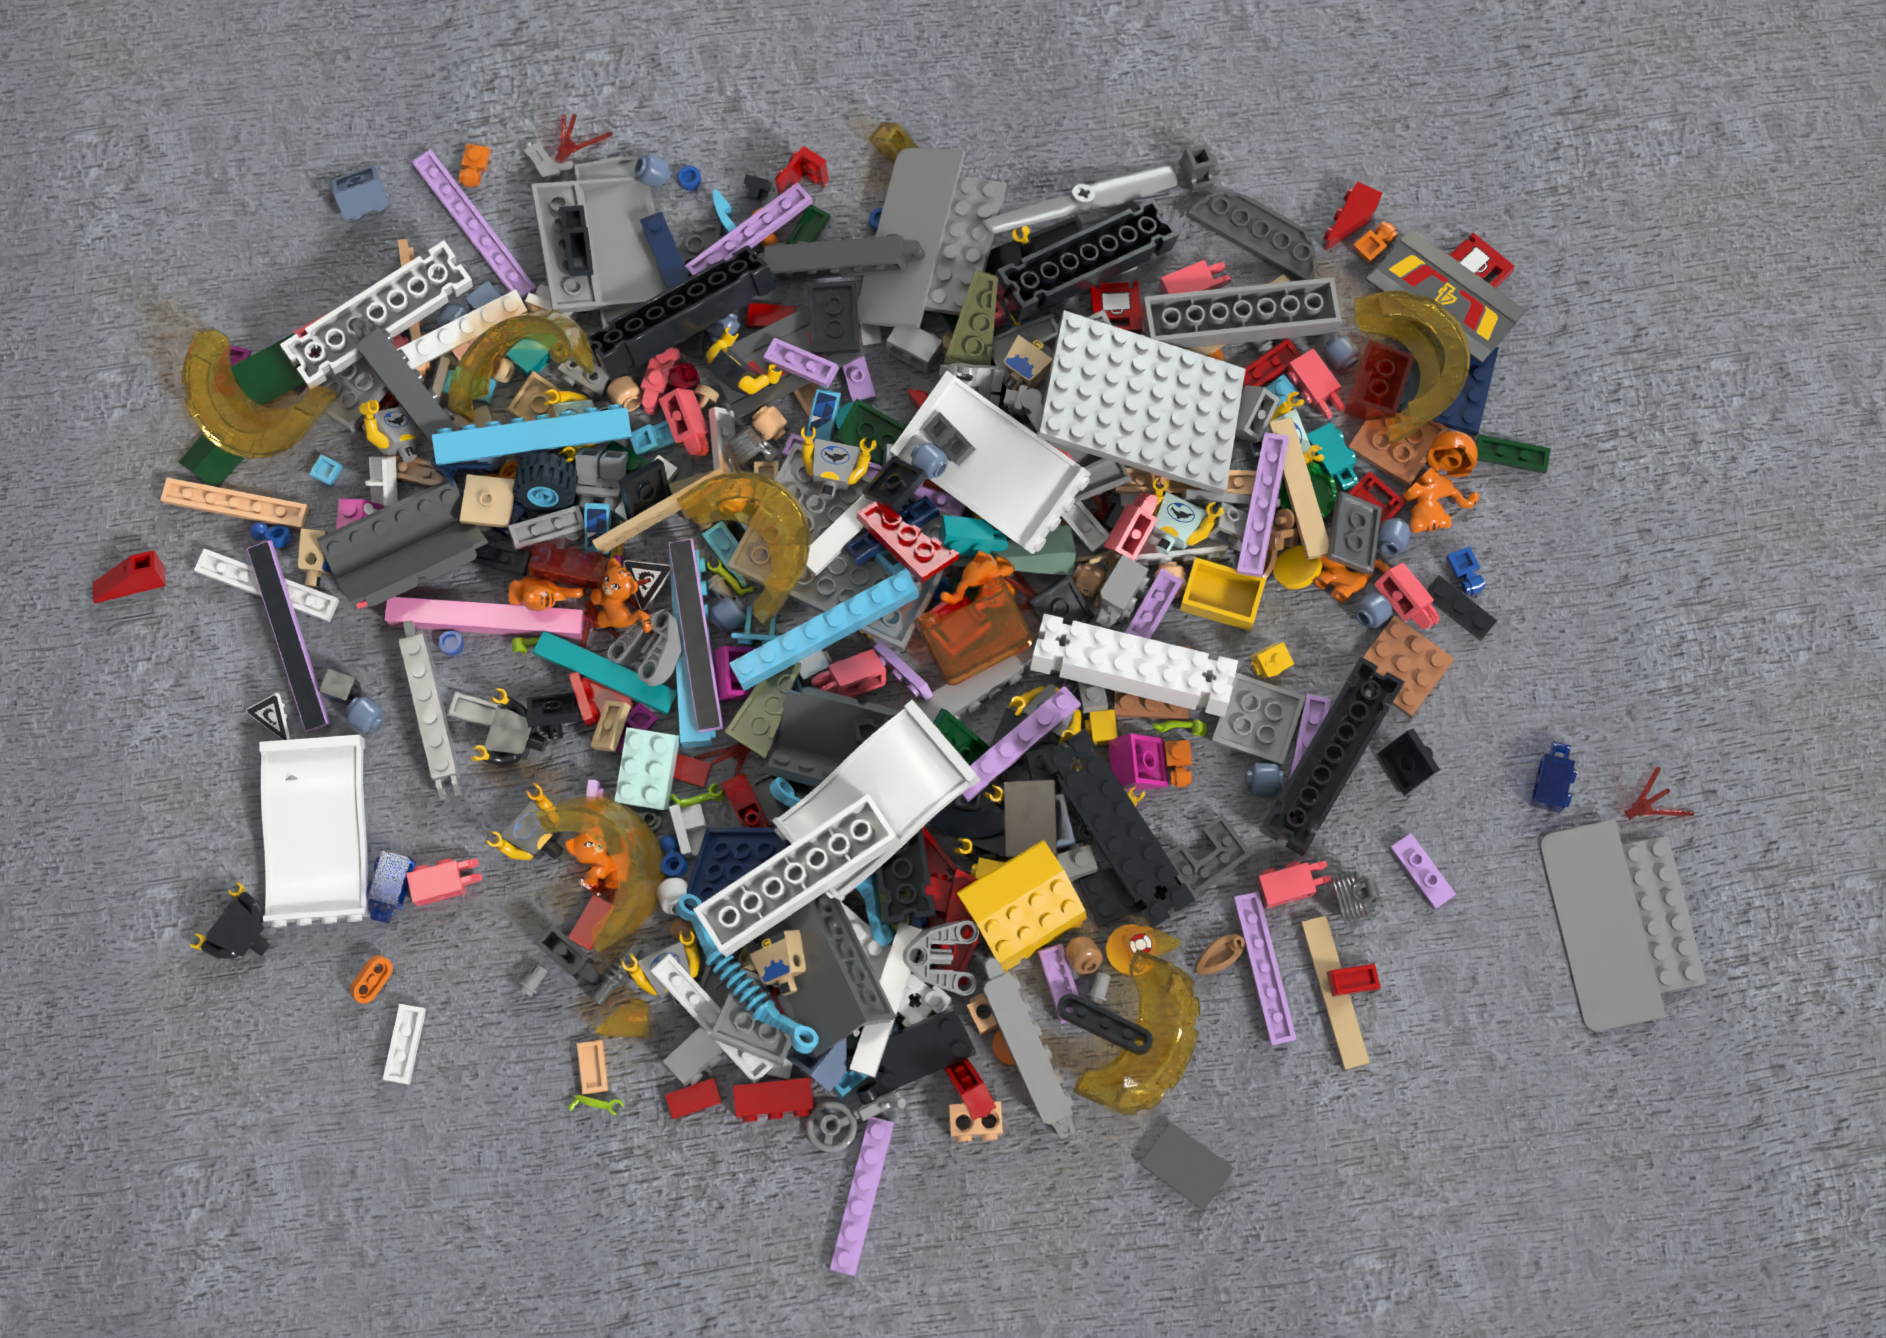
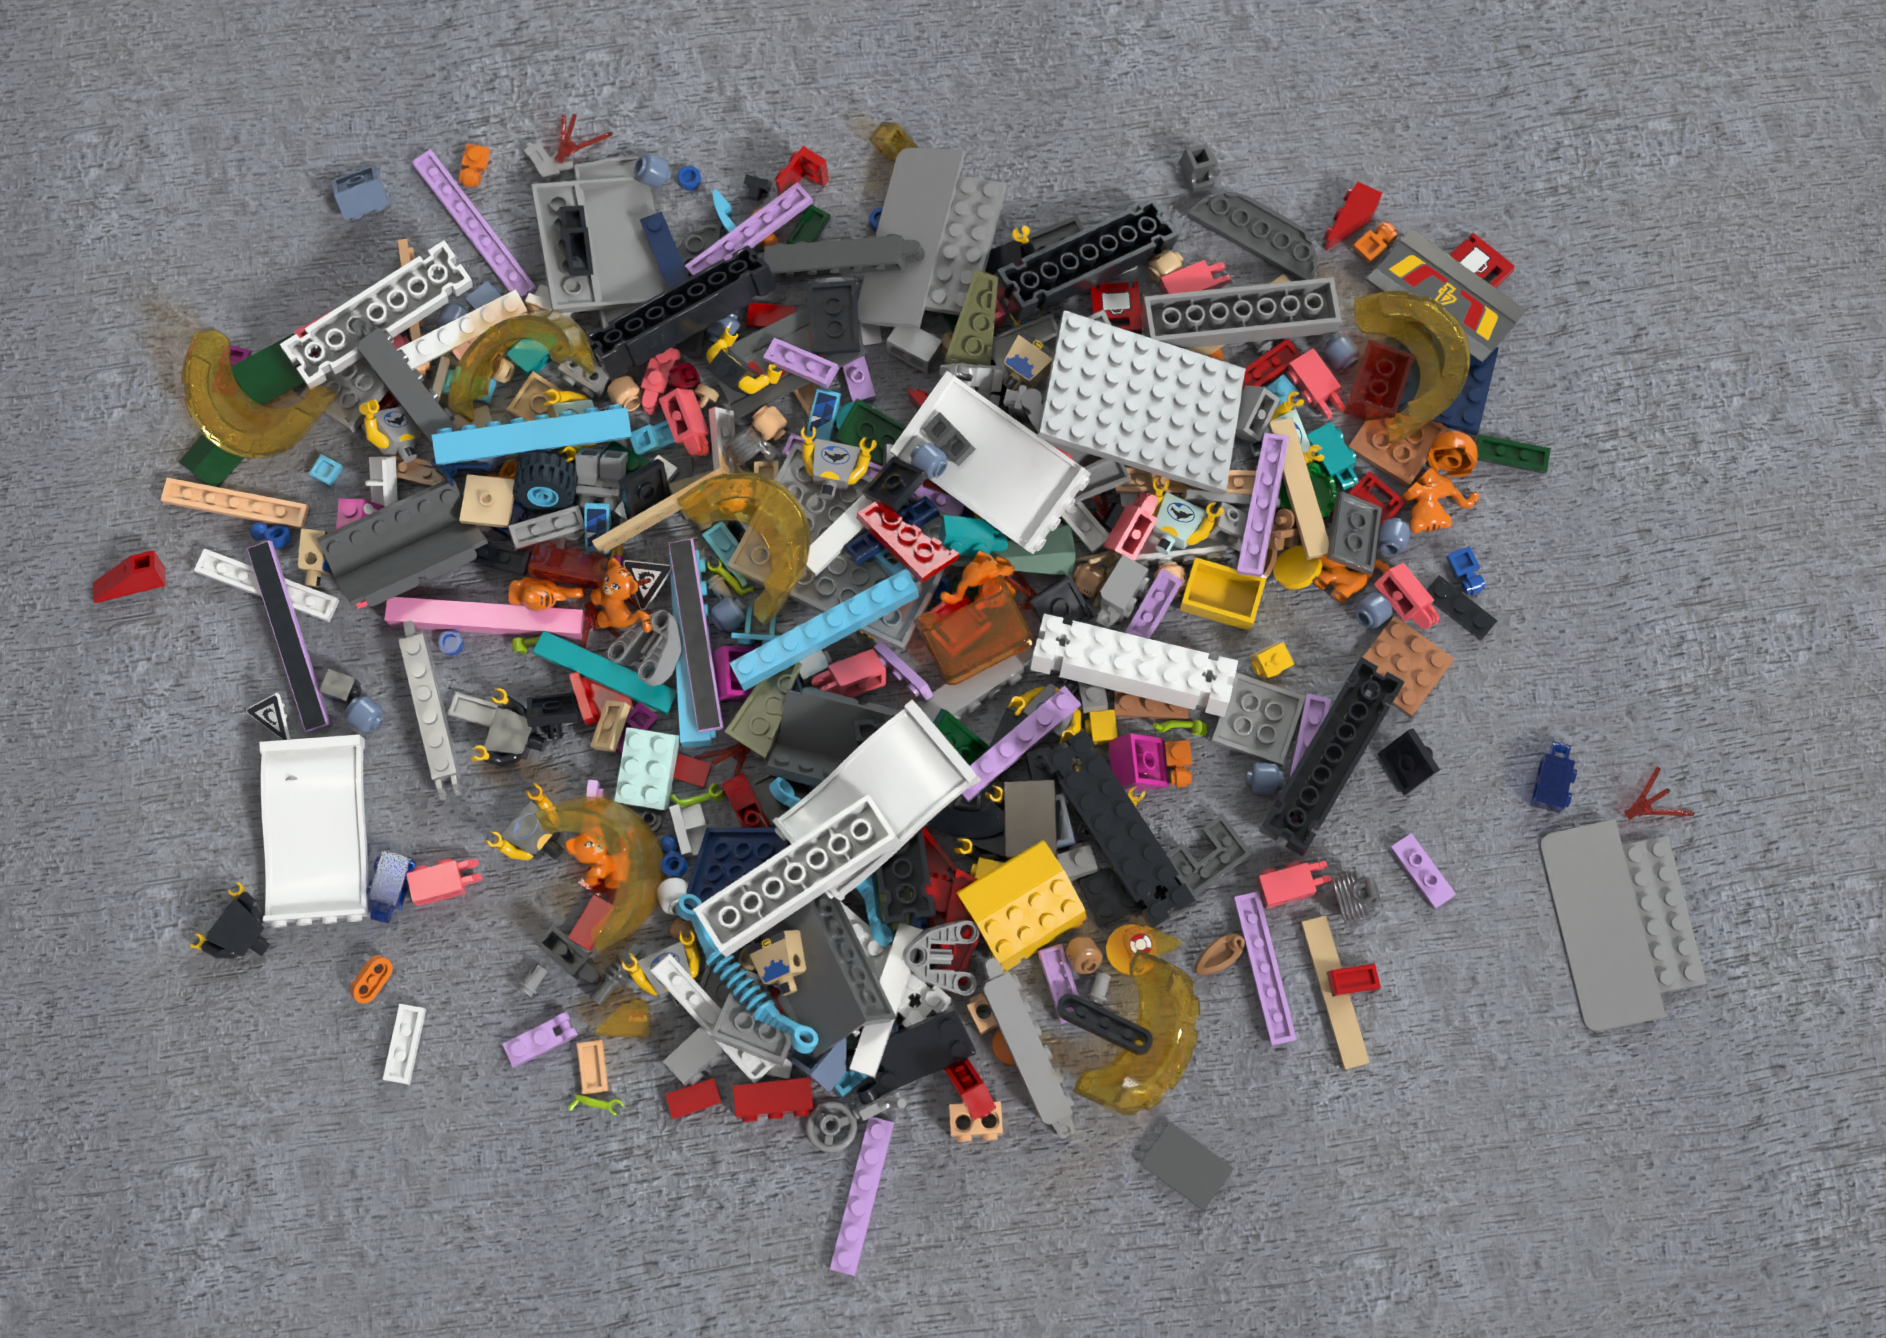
(539, 1040): none -> lavender plate
(1099, 195): light grey piece -> none
(1164, 264): none -> tan head

